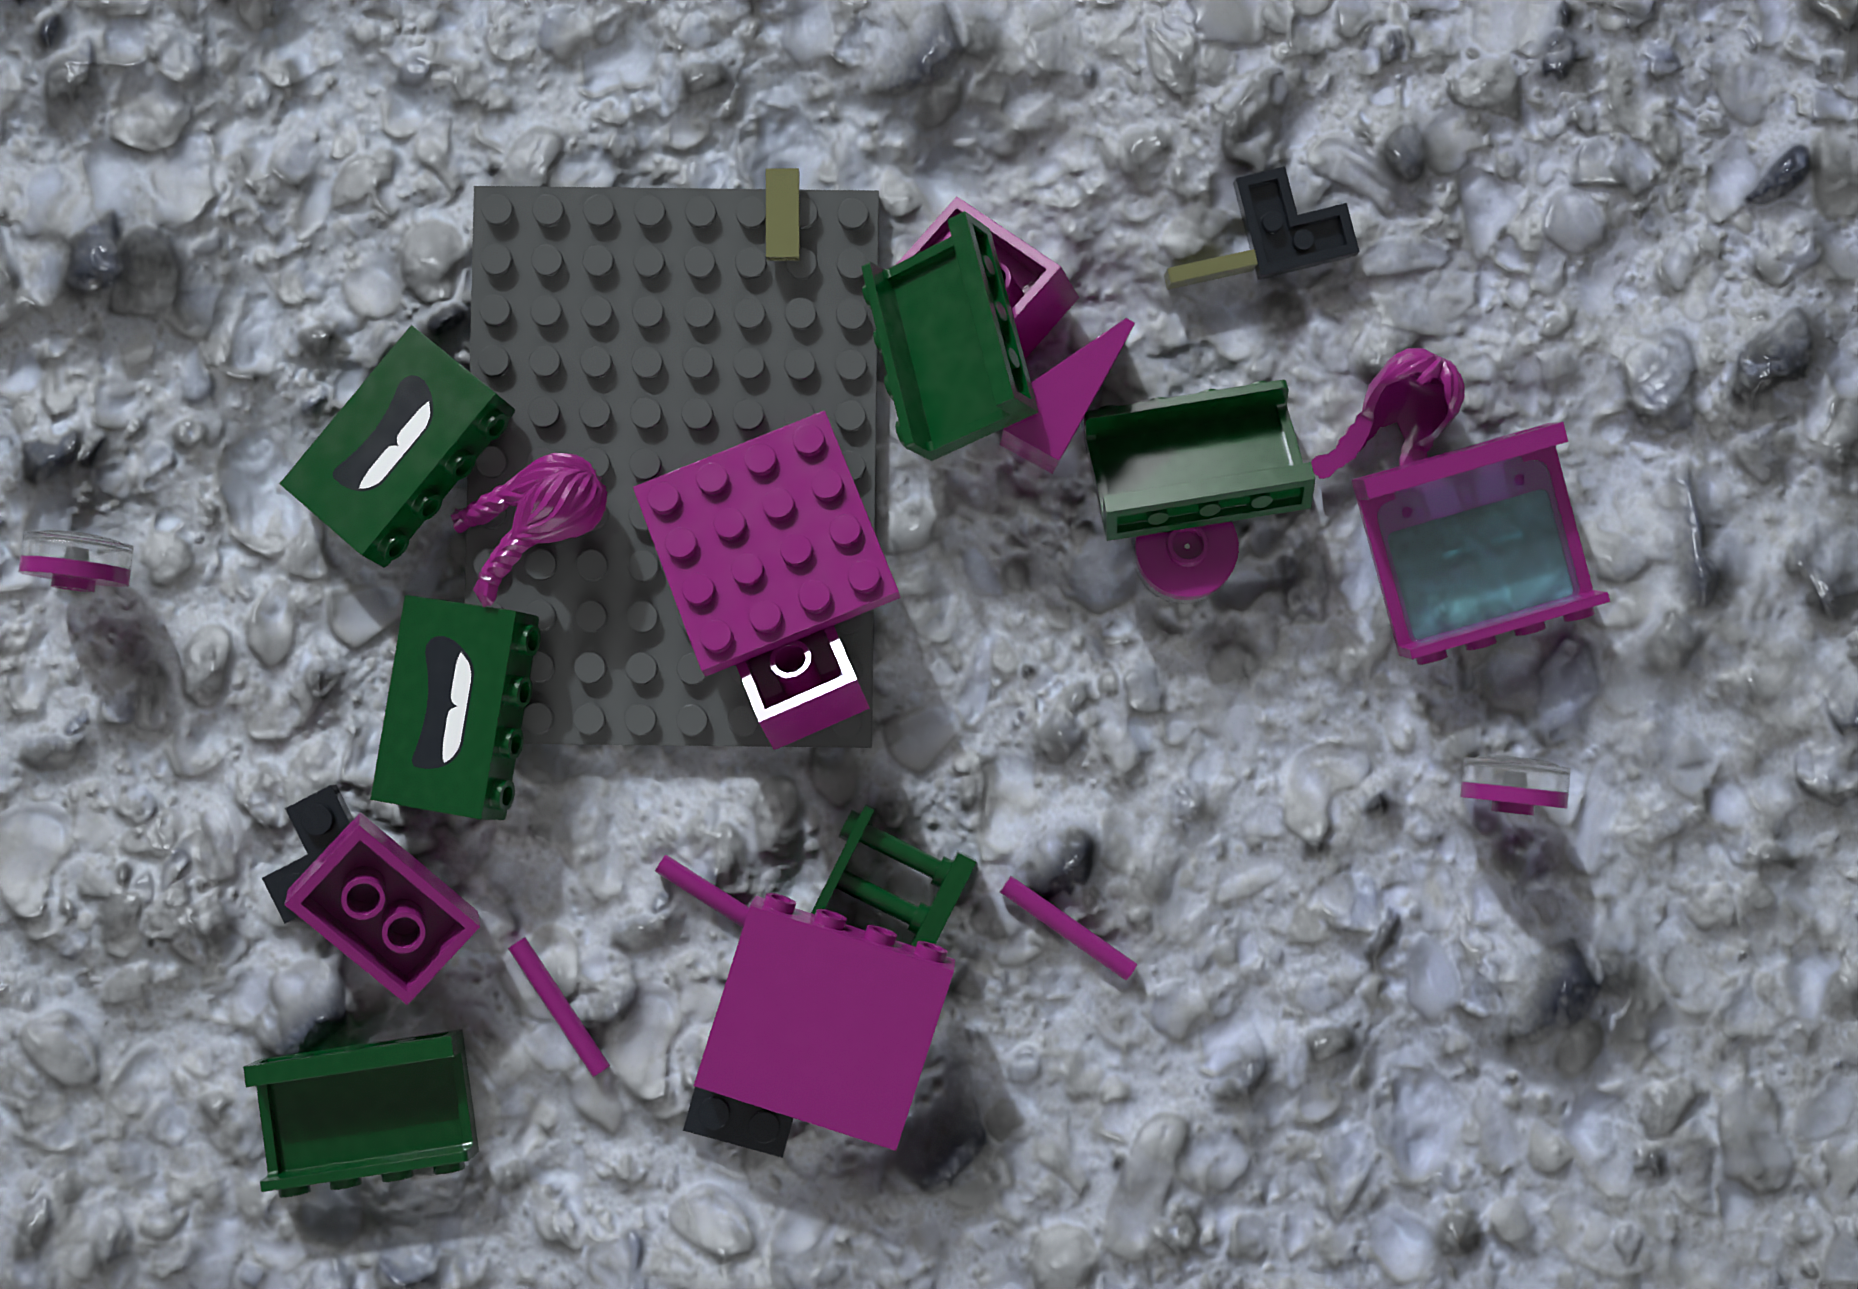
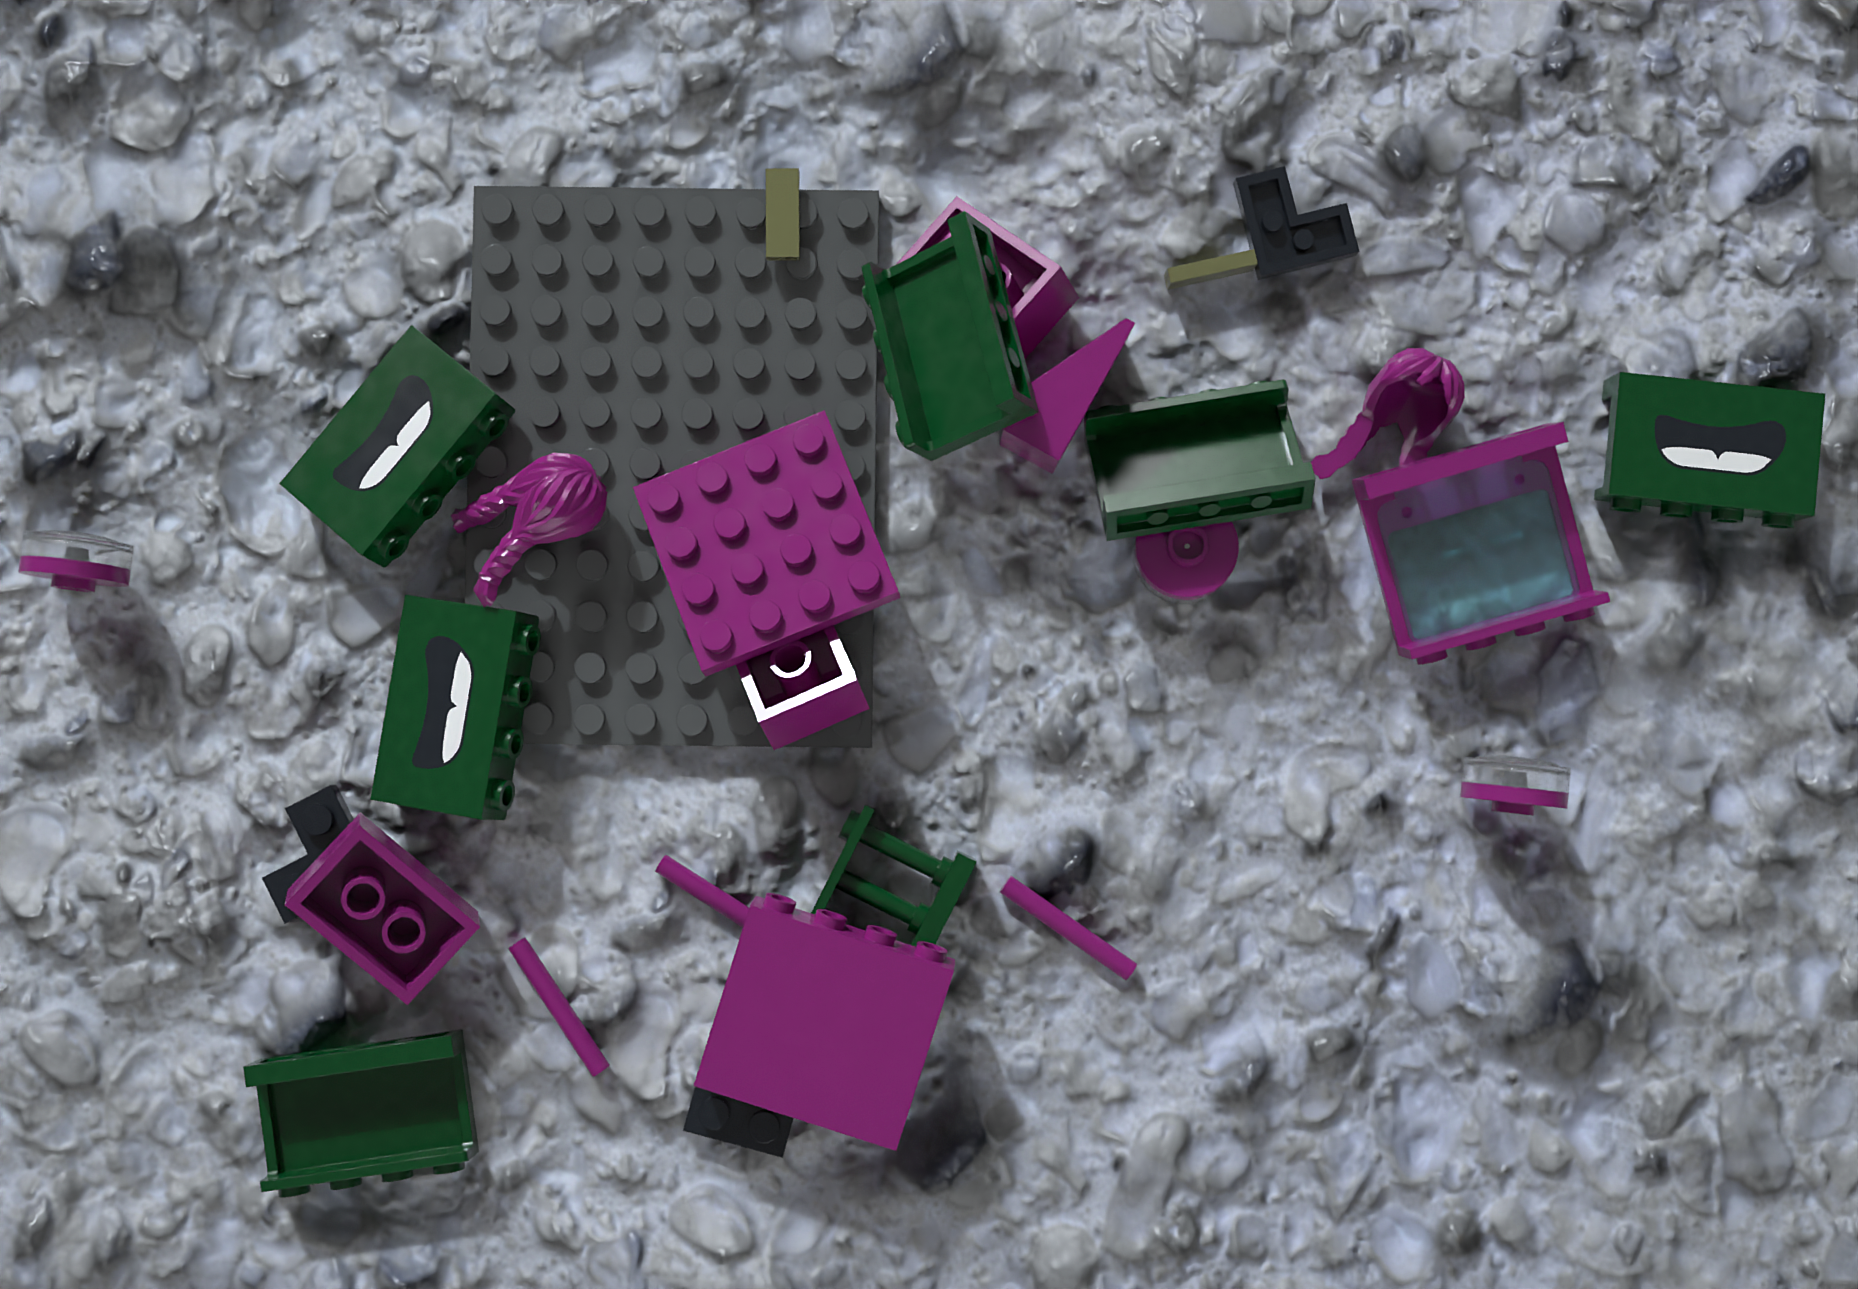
(1711, 449): none -> dark green panel

